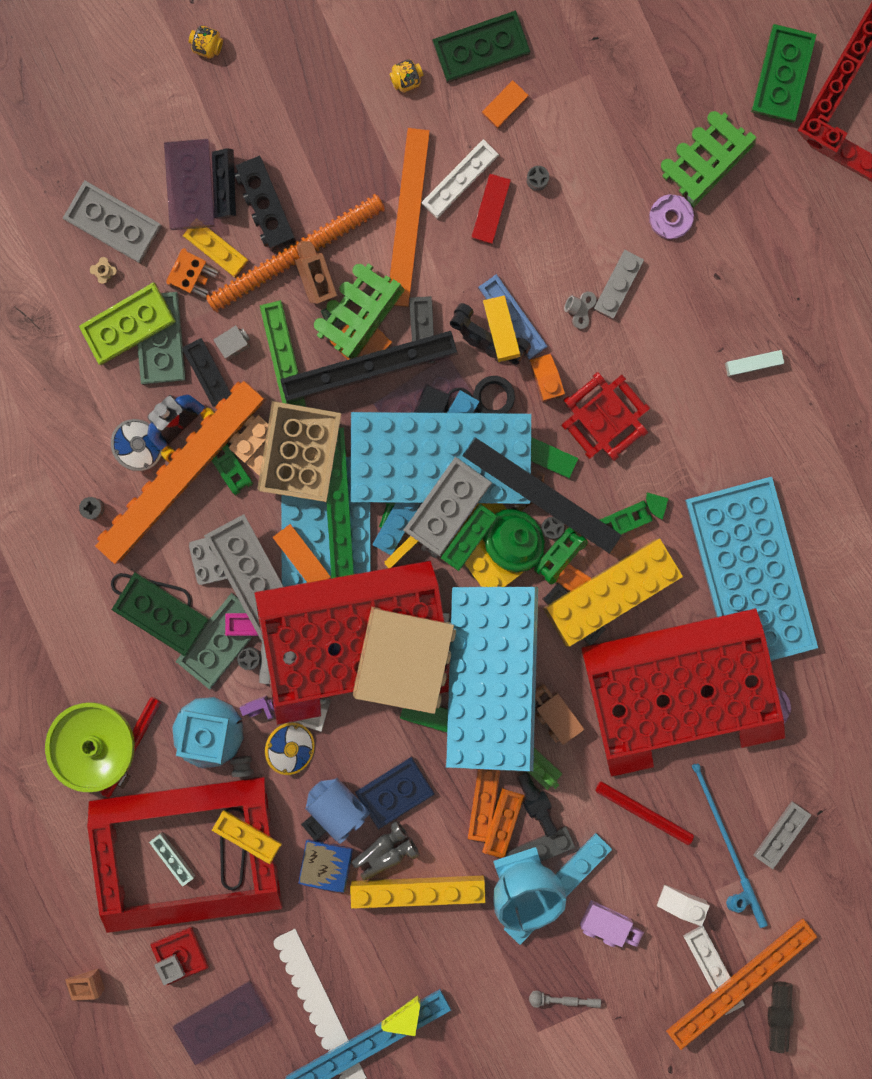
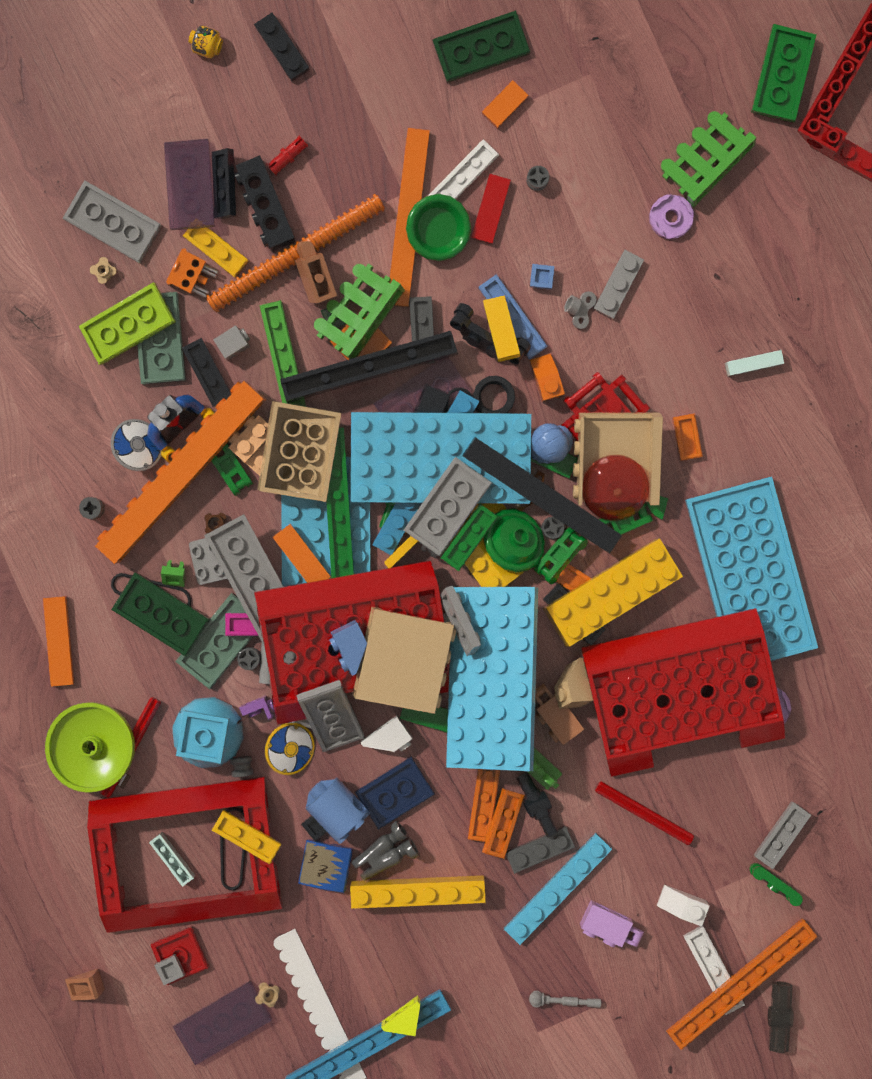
(58, 641): none -> orange tile
(173, 575): none -> bright green tile
(210, 519): none -> reddish brown plate
(273, 992): none -> tan plate
(281, 47): none -> black plate
(287, 155): none -> red pin
(330, 716): none -> light grey tile
(351, 645): none -> medium blue slope
(389, 736): none -> white slope
(406, 75): yellow head -> none
(438, 227): none -> green piece
(461, 620): none -> light grey plate
(529, 889): medium azure plate -> none
(542, 276): none -> medium blue plate
(550, 443): none -> medium blue hair
(573, 686): none -> tan slope
(606, 476): none -> clear red dish
(619, 434): none -> tan panel
(687, 437): none -> orange tile
(737, 902): dark azure piece -> none
(776, 883): none -> green plate

